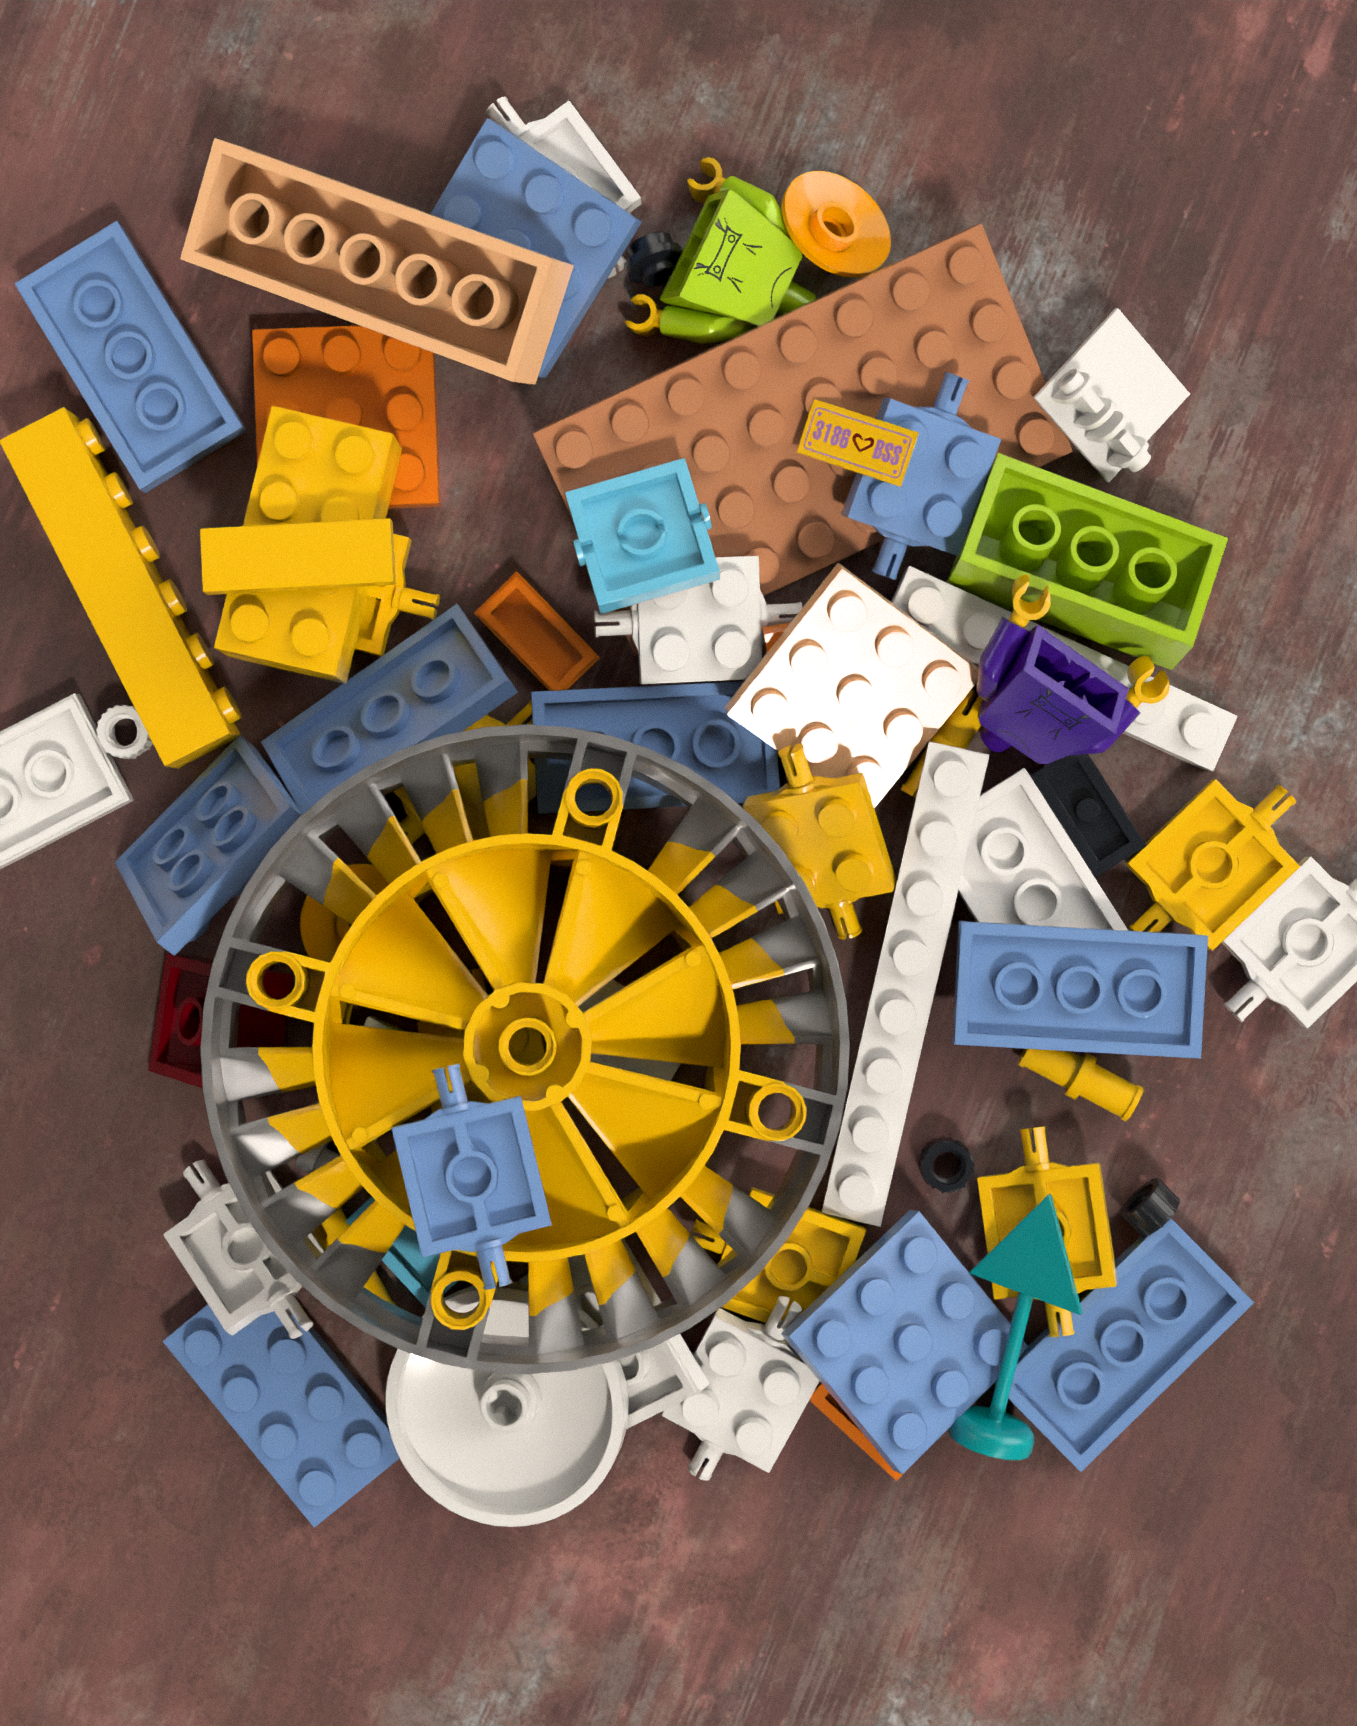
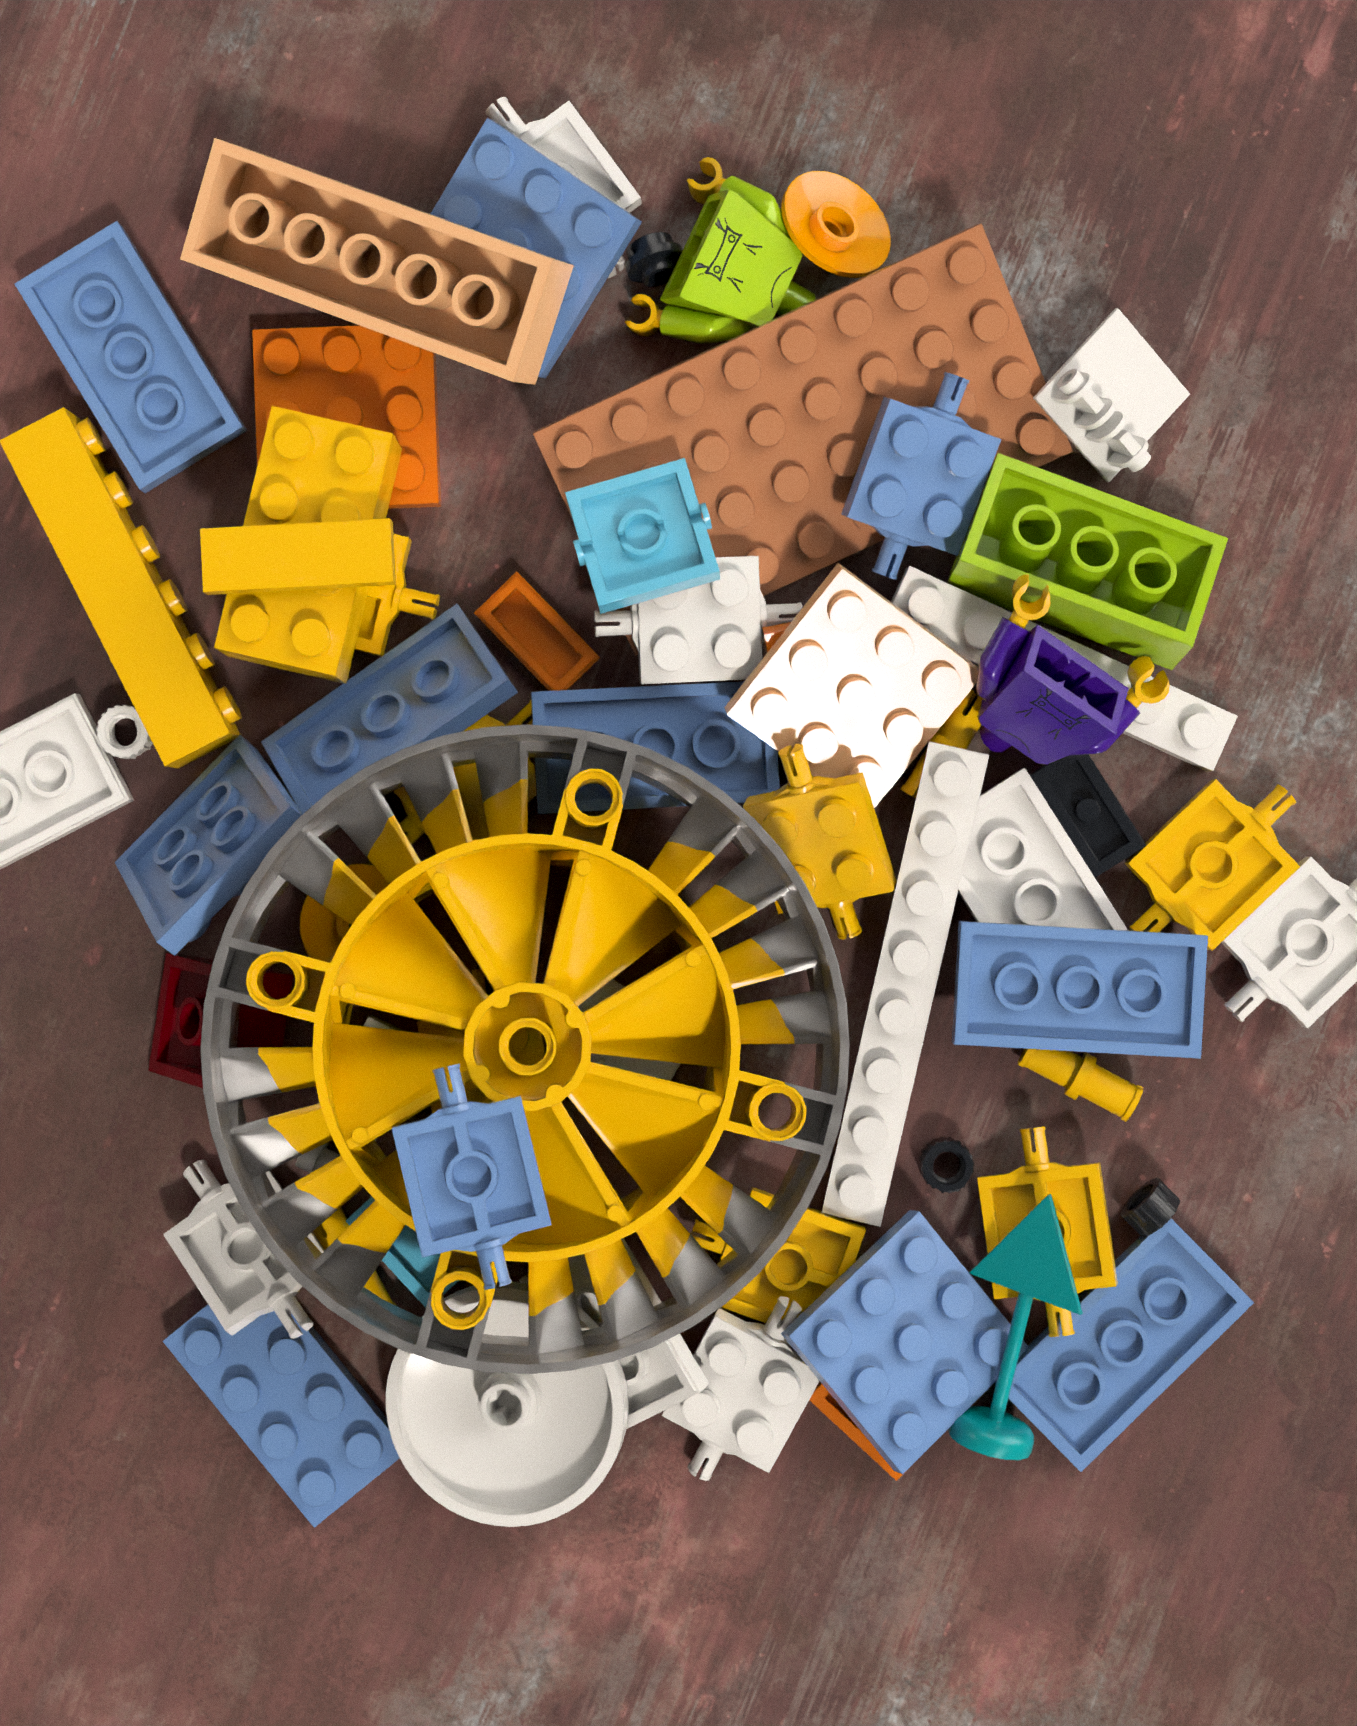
(857, 442): yellow sticker -> none

